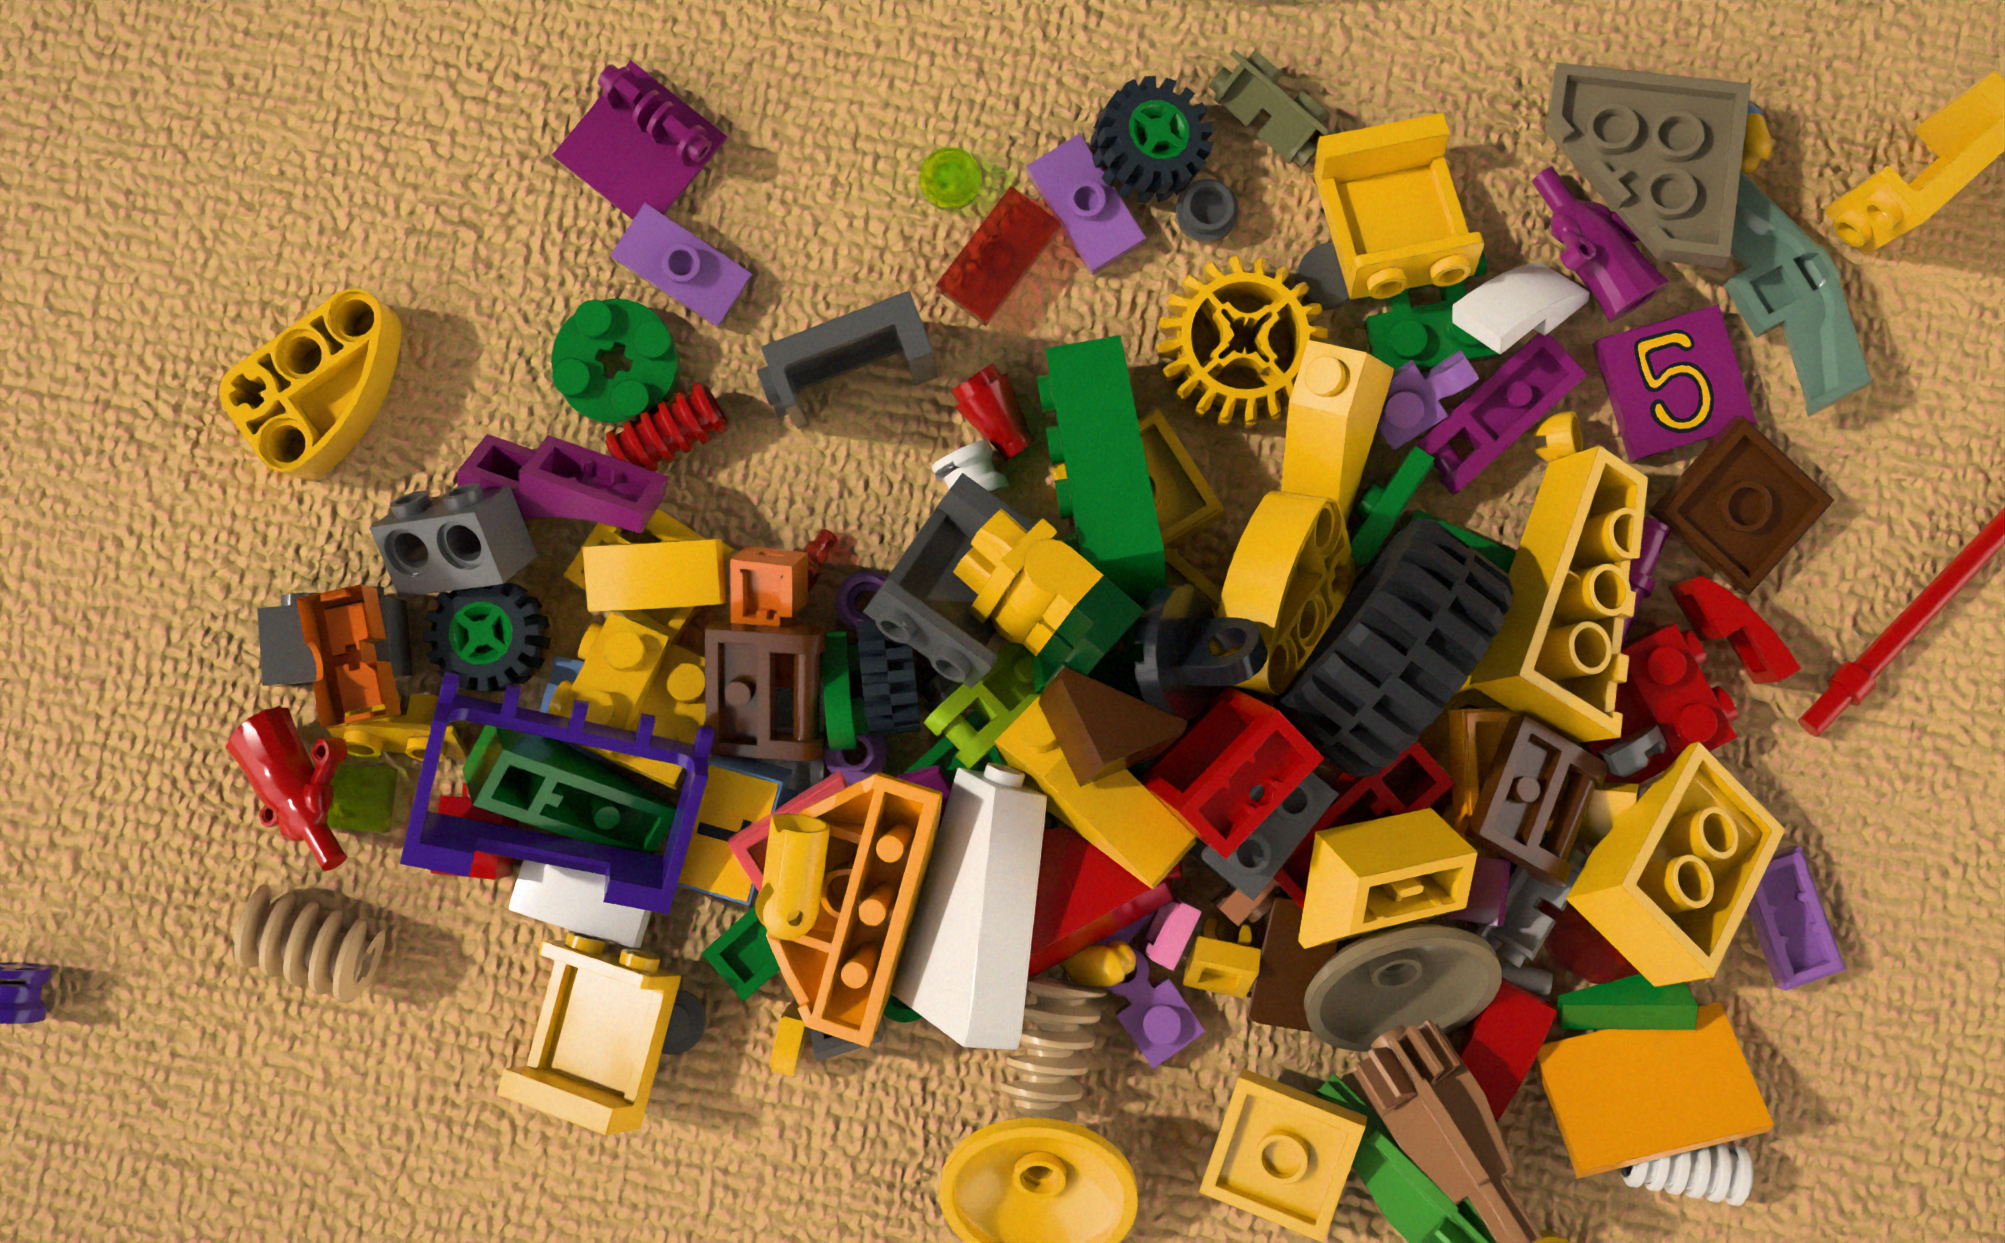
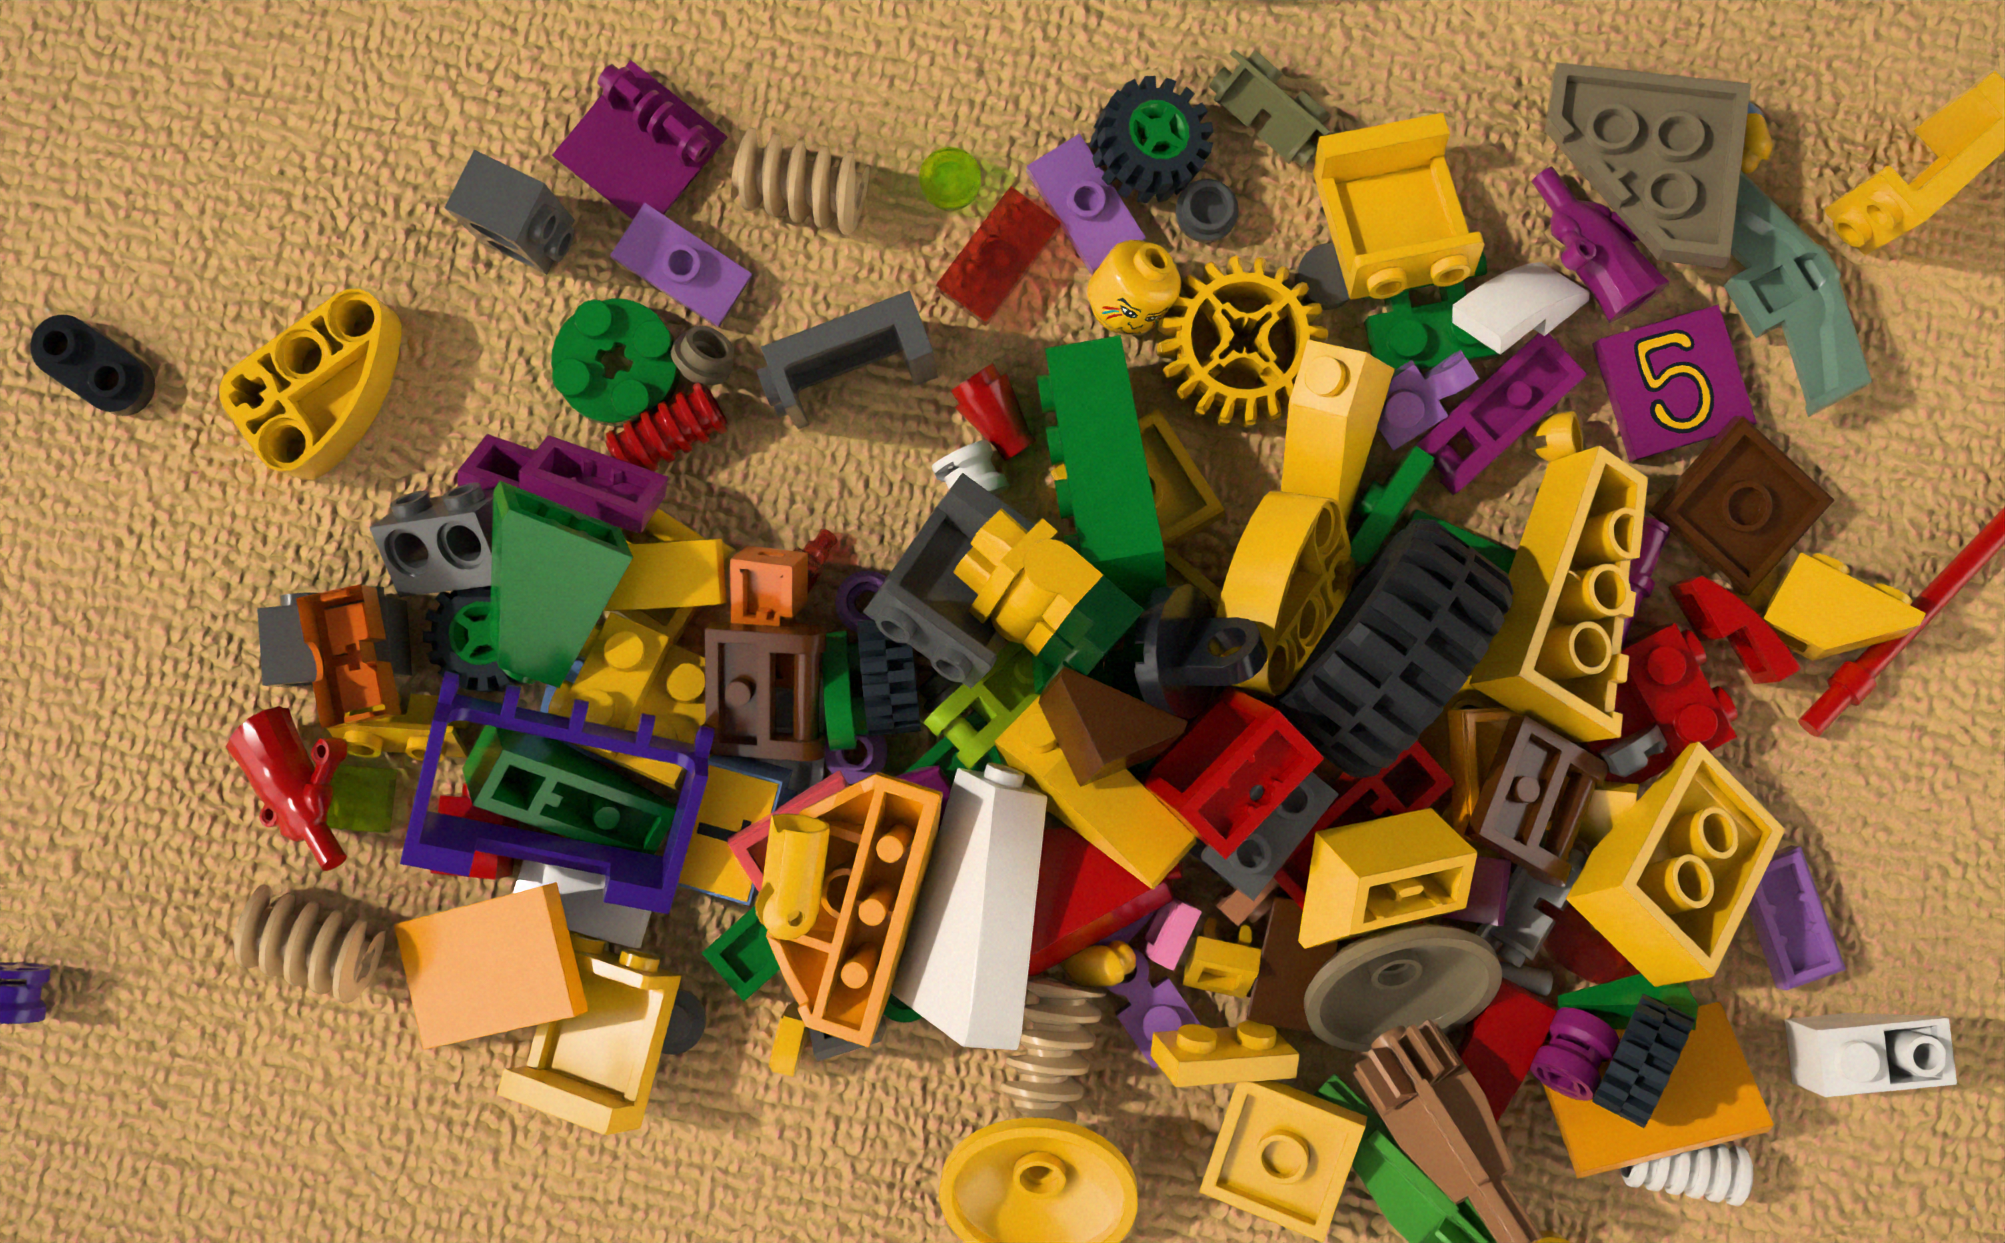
(88, 364): none -> black plate
(491, 967): none -> light orange tile
(511, 213): none -> dark grey brick
(548, 582): none -> green slope
(703, 355): none -> dark tan plate
(799, 183): none -> tan piece
(1133, 287): none -> yellow head
(1223, 1055): none -> yellow plate
(1575, 1053): none -> magenta wheel
(1644, 1060): none -> black wheel
(1828, 612): none -> yellow slope
(1869, 1053): none -> white slope

